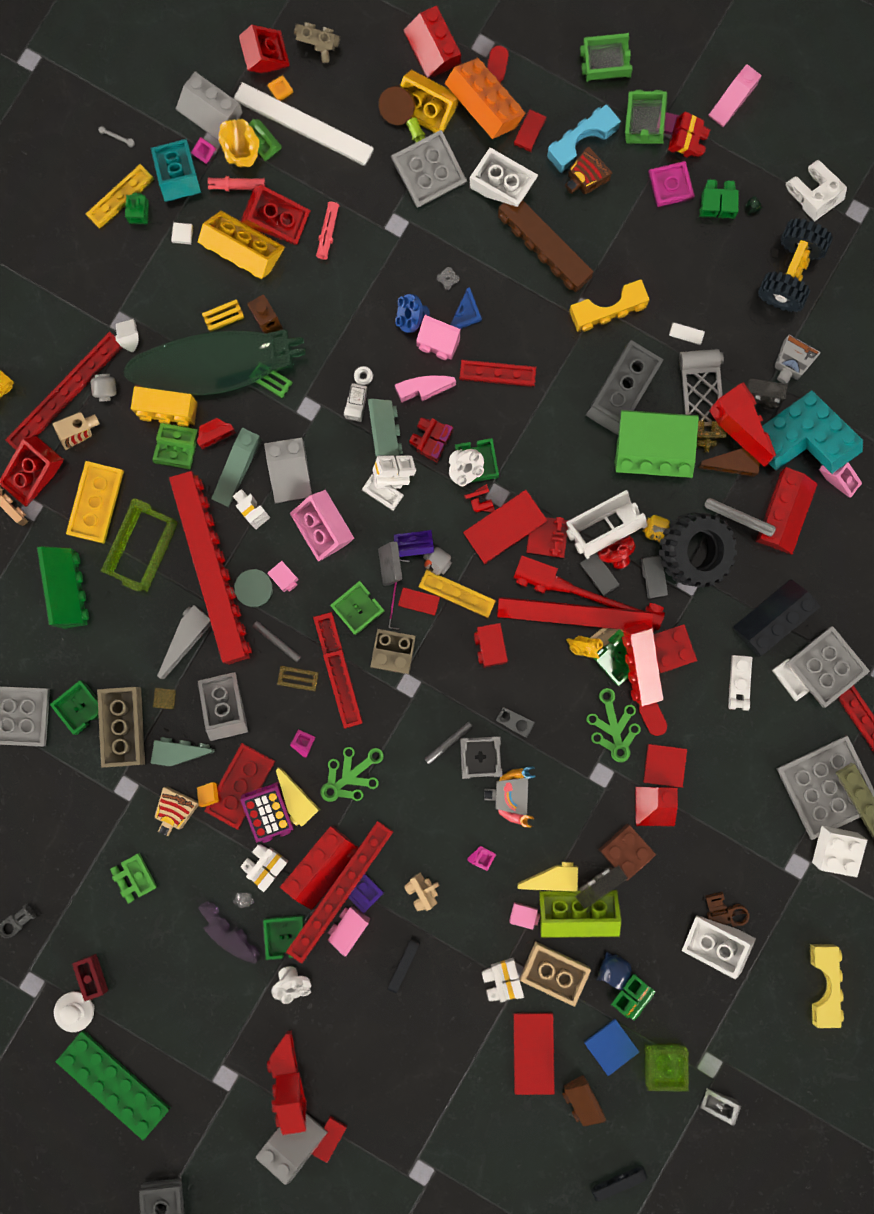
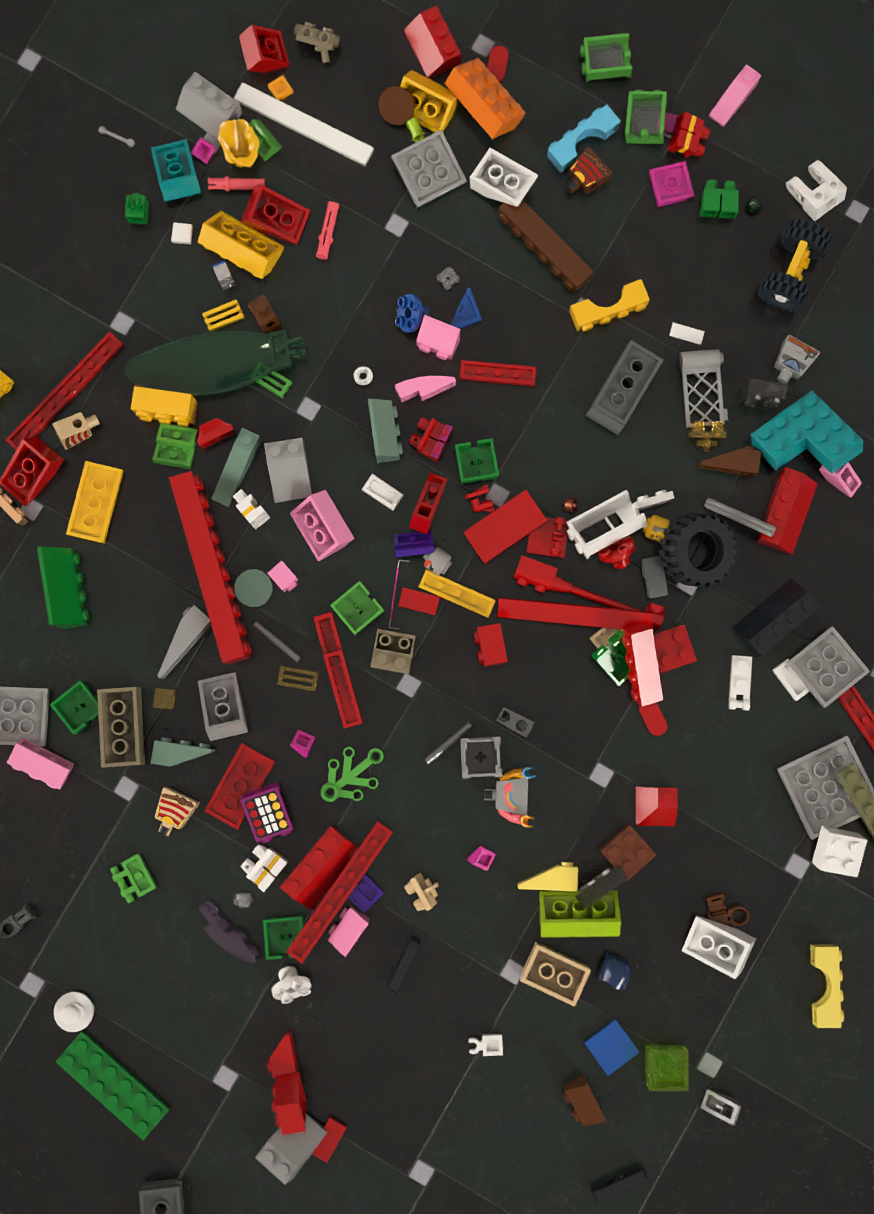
(40, 763): none -> bright pink brick
(90, 977): dark red brick -> none
(103, 387): light grey head -> none
(116, 198): yellow tile -> none
(122, 538): clear neon green piece -> none
(127, 335): white tile -> none
(207, 794): light orange tile -> none
(223, 275): none -> flat silver piece
(297, 802): light yellow slope -> none
(356, 402): white leg -> none
(390, 563): flat silver tile -> none
(393, 471): white hips -> none
(428, 503): none -> red slope
(465, 466): white plate -> none
(490, 1044): none -> white plate
(506, 980): white hips -> none
(524, 915): bright pink brick -> none
(530, 130): red tile -> none
(533, 1054): red tile -> none
(571, 505): none -> copper hinge
(585, 646): yellow hinge -> none
(600, 574): dark grey slope -> none
(614, 728): bright green plant -> none
(634, 1001): green hips -> none
(656, 443): bright green slope -> none
(661, 497): none -> white plate
(665, 765): red tile -> none
(739, 418): red wedge -> none

